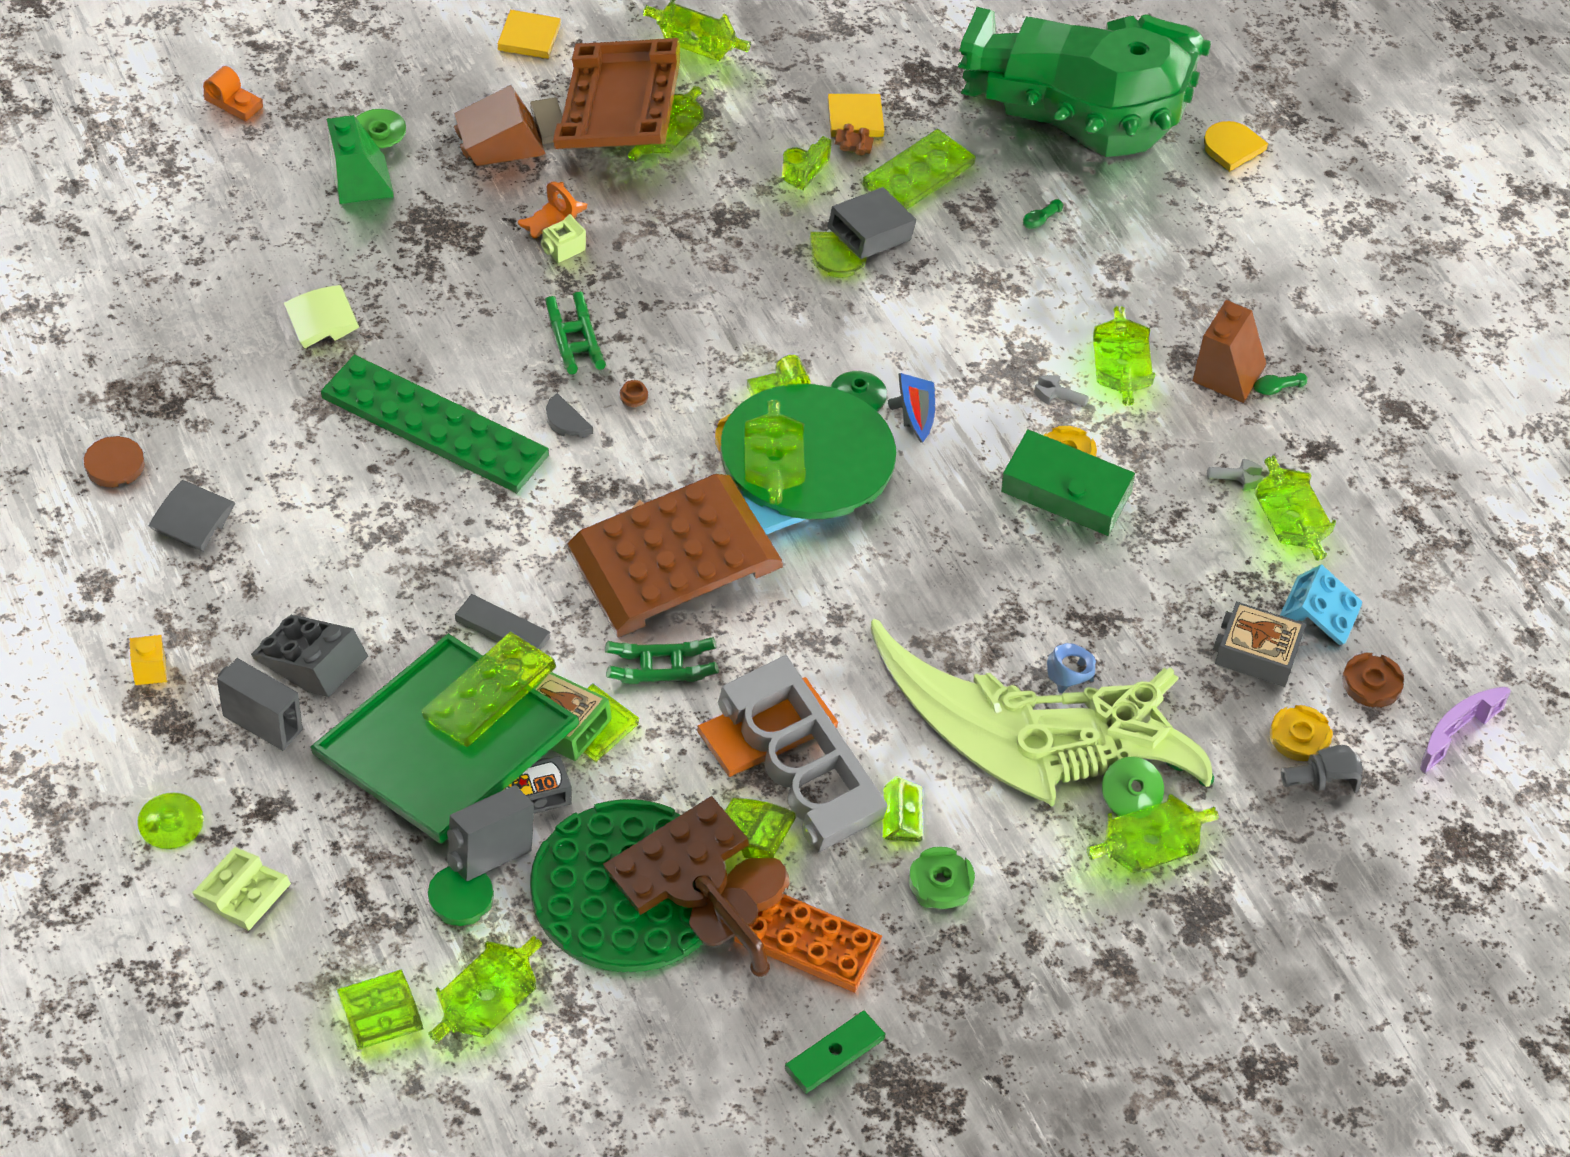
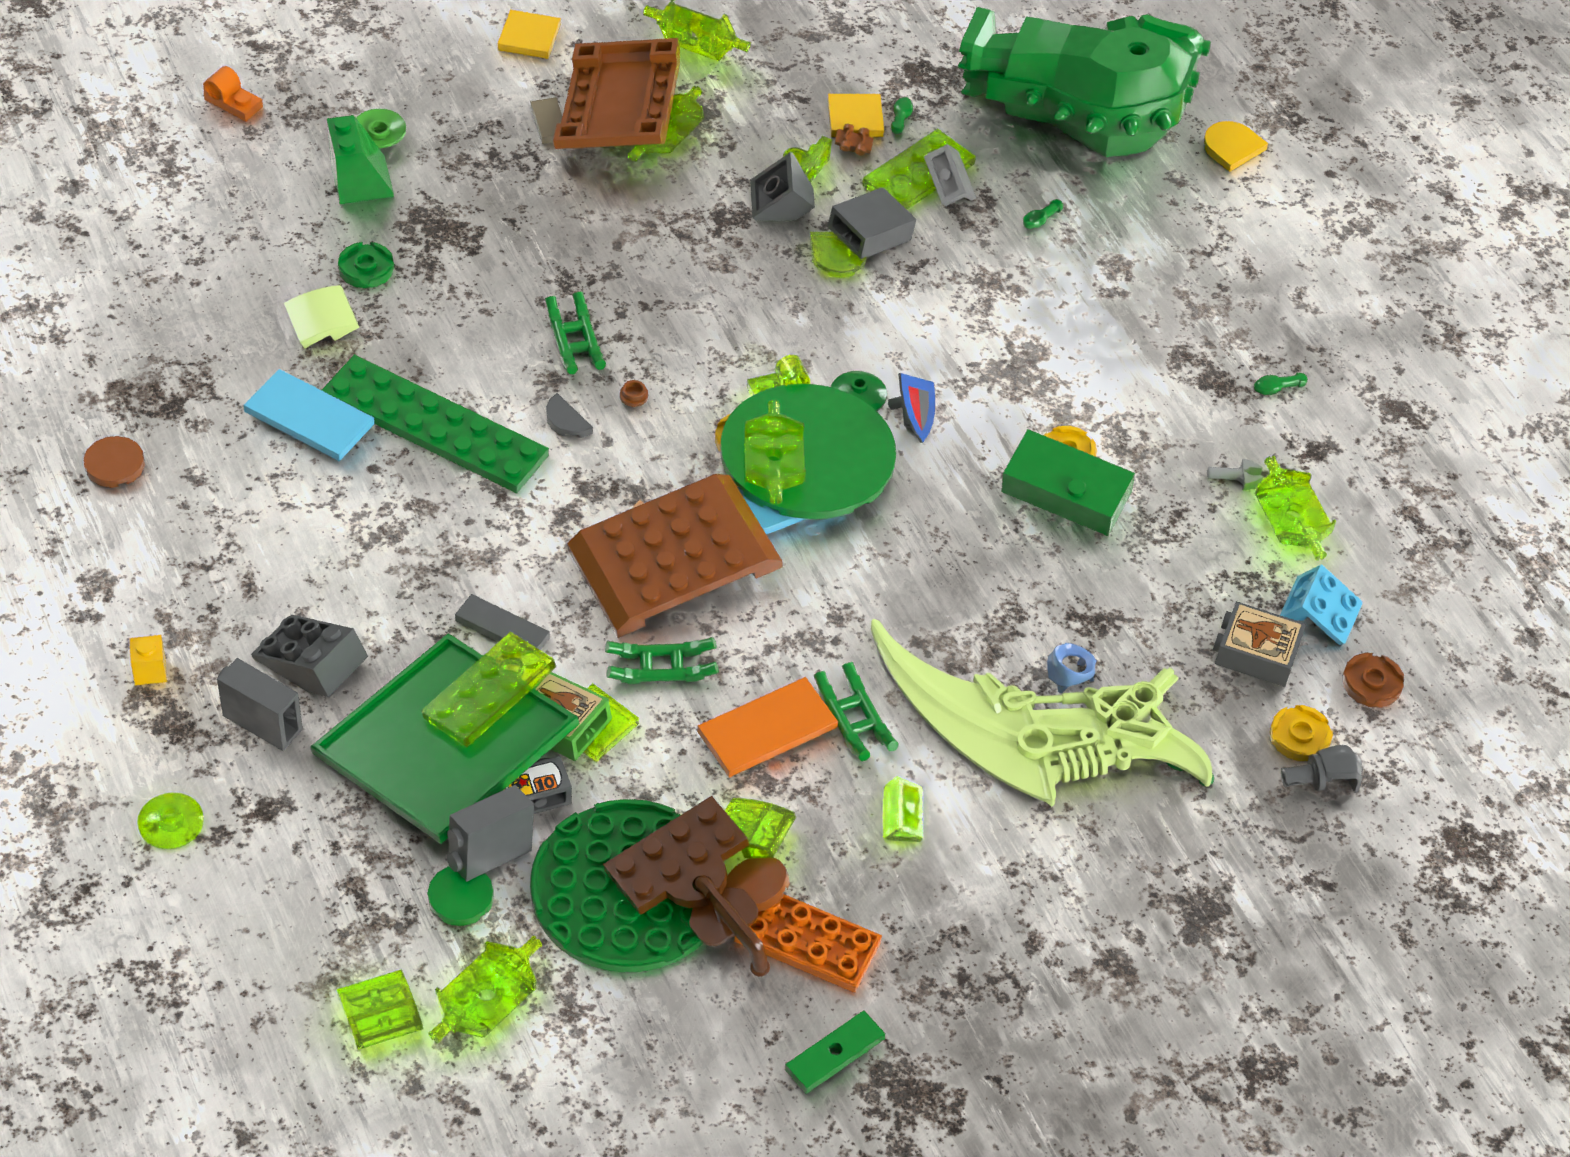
(191, 515): dark grey slope -> none
(241, 888): yellowish green slope -> none
(309, 414): none -> medium azure tile
(365, 265): none -> green tile
(498, 129): slope -> none
(554, 211): orange hair -> none
(564, 239): yellowish green window -> none
(781, 192): none -> dark grey slope
(825, 822): light grey fence -> none
(858, 698): none -> green piece
(902, 109): none -> green piece
(941, 894): bright green plate -> none
(949, 175): none -> light grey panel
(1054, 390): light grey bar -> none
(1118, 789): bright green dish -> none
(1123, 341): clear neon green plate -> none
(1171, 822): clear neon green plate -> none
(1230, 353): dark orange slope -> none
(1480, 705): lavender slope -> none

